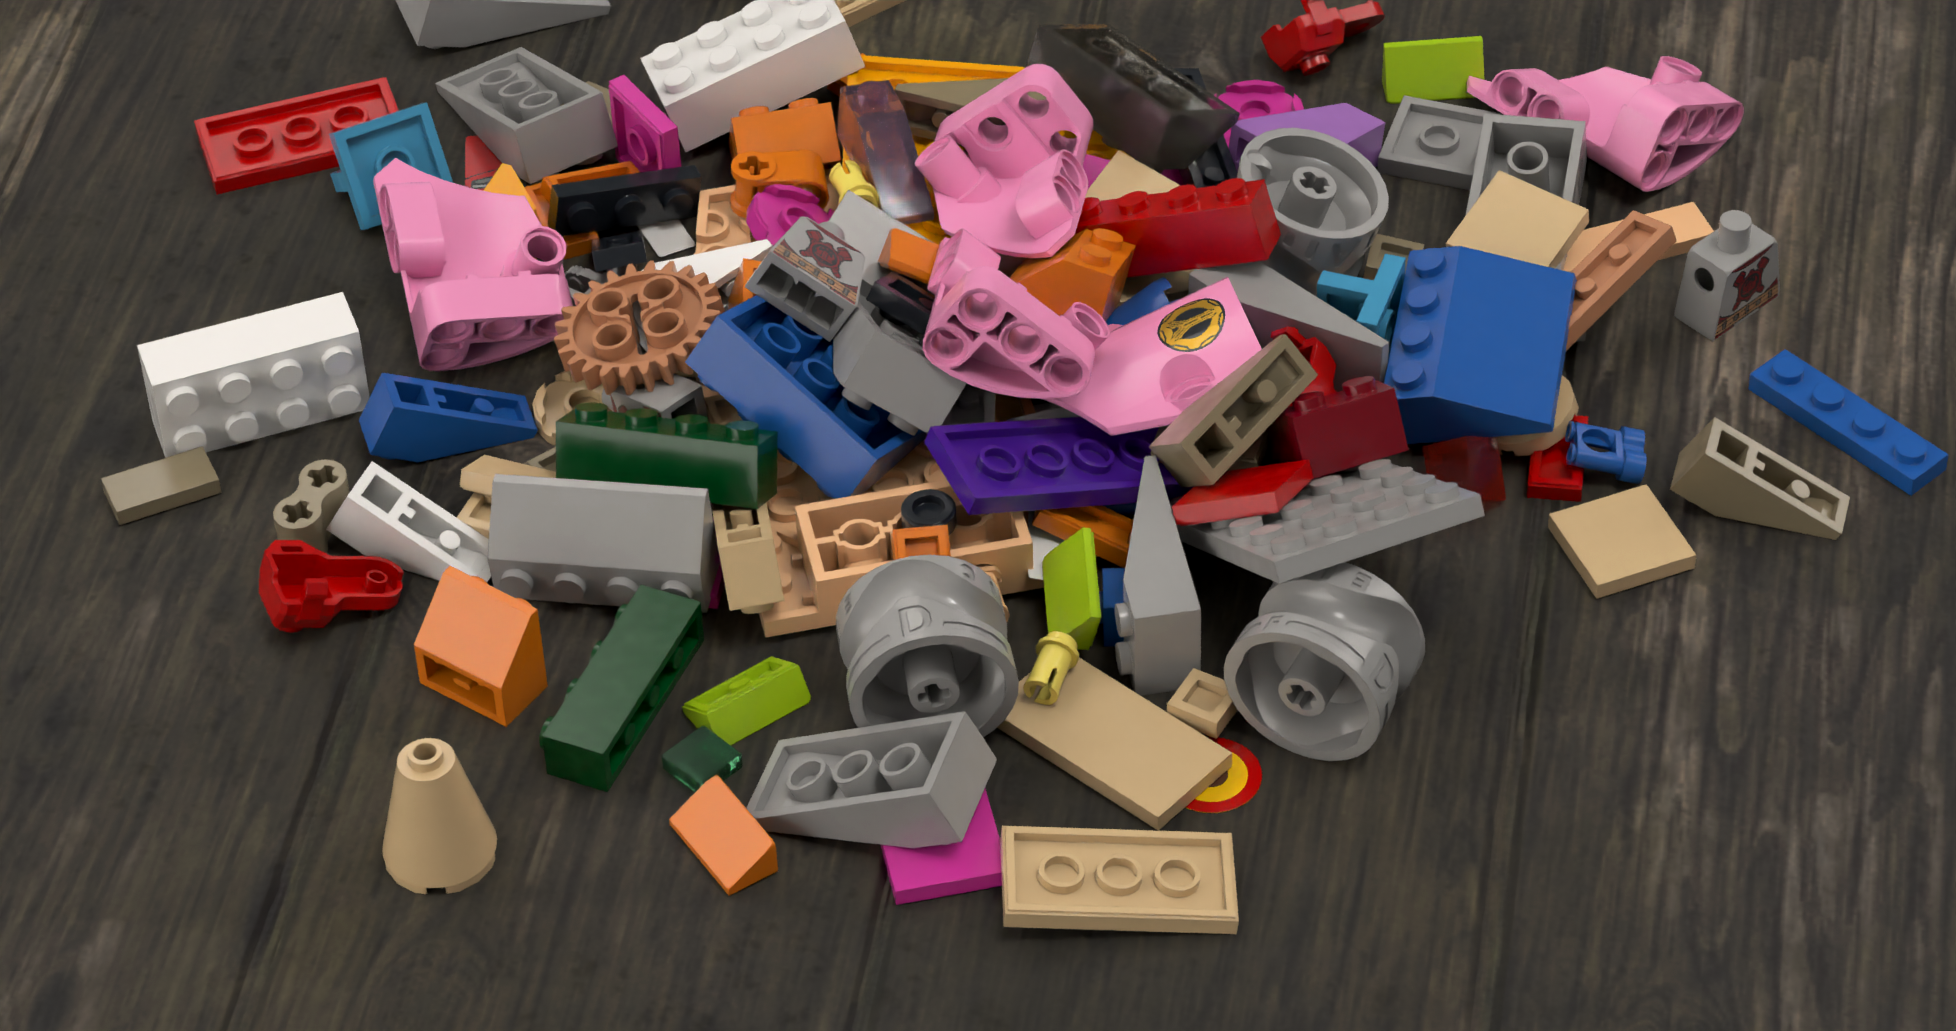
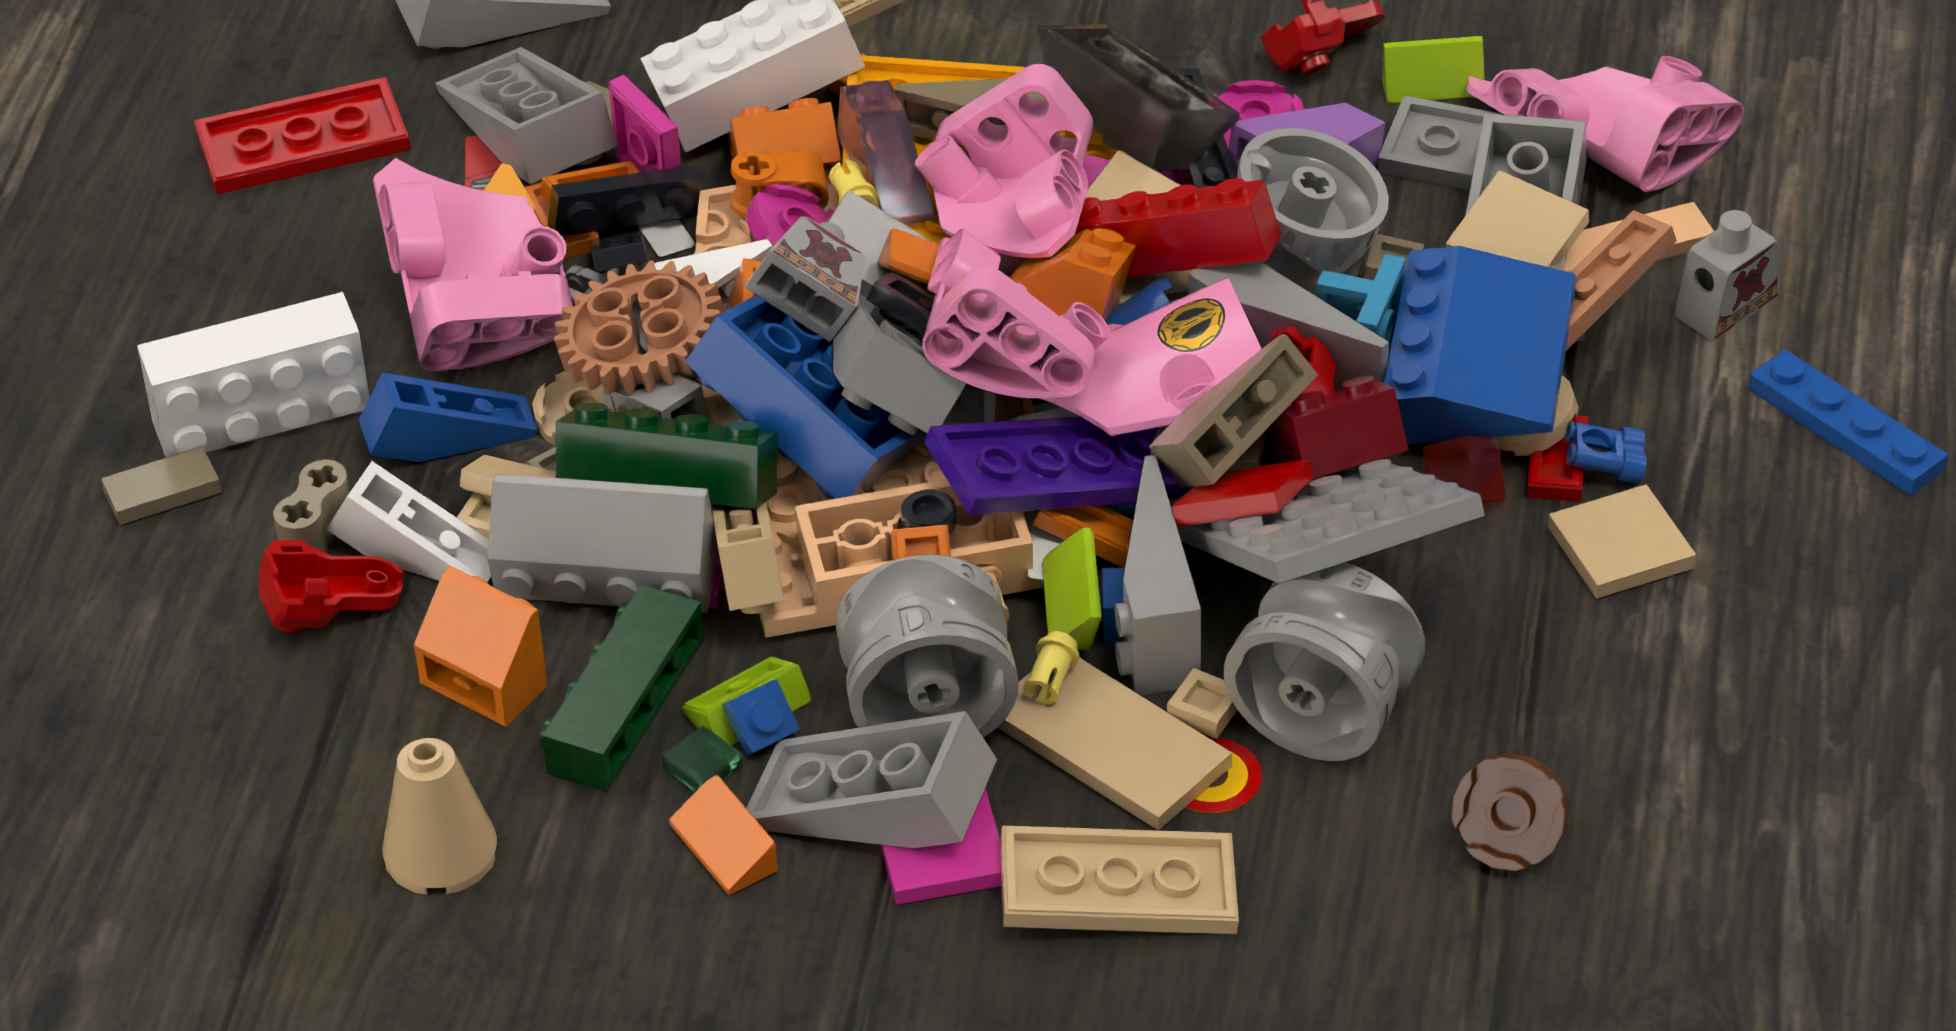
(373, 144): dark azure bracket -> none
(761, 716): none -> blue plate
(1511, 811): none -> reddish brown tile
(1755, 485): dark tan slope -> none

